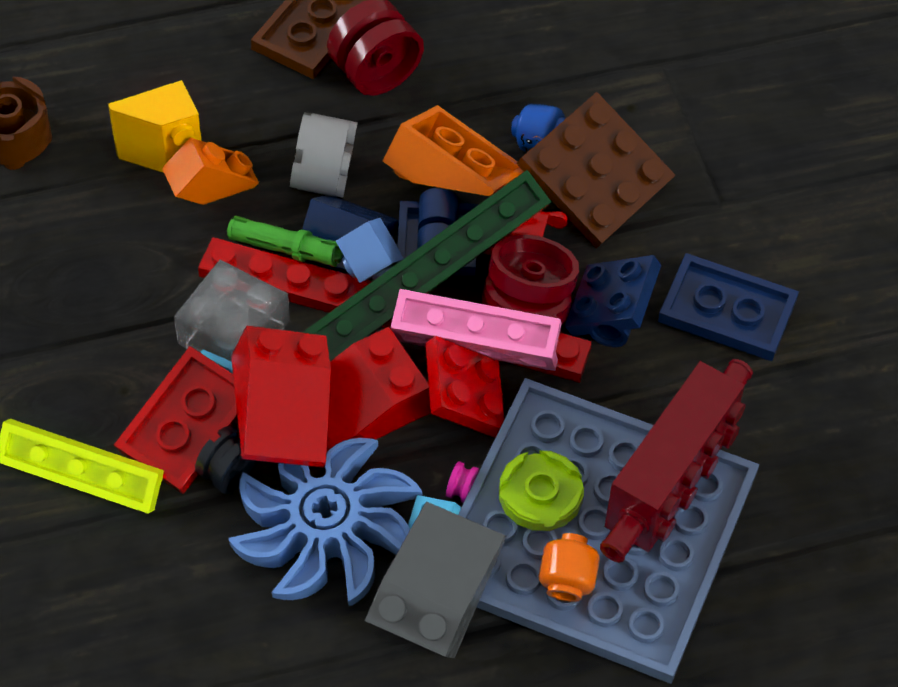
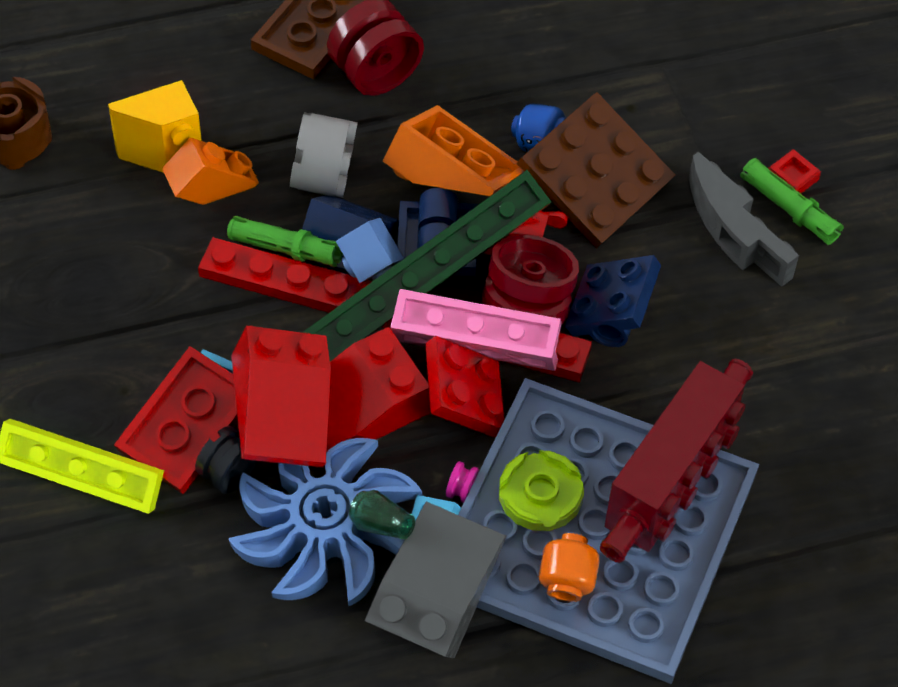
(224, 306): clear brick -> none
(380, 515): none -> clear green cone
(727, 217): none -> dark grey slope
(728, 306): dark blue plate -> none
(796, 171): none -> red tile
(803, 210): none -> bright green pin

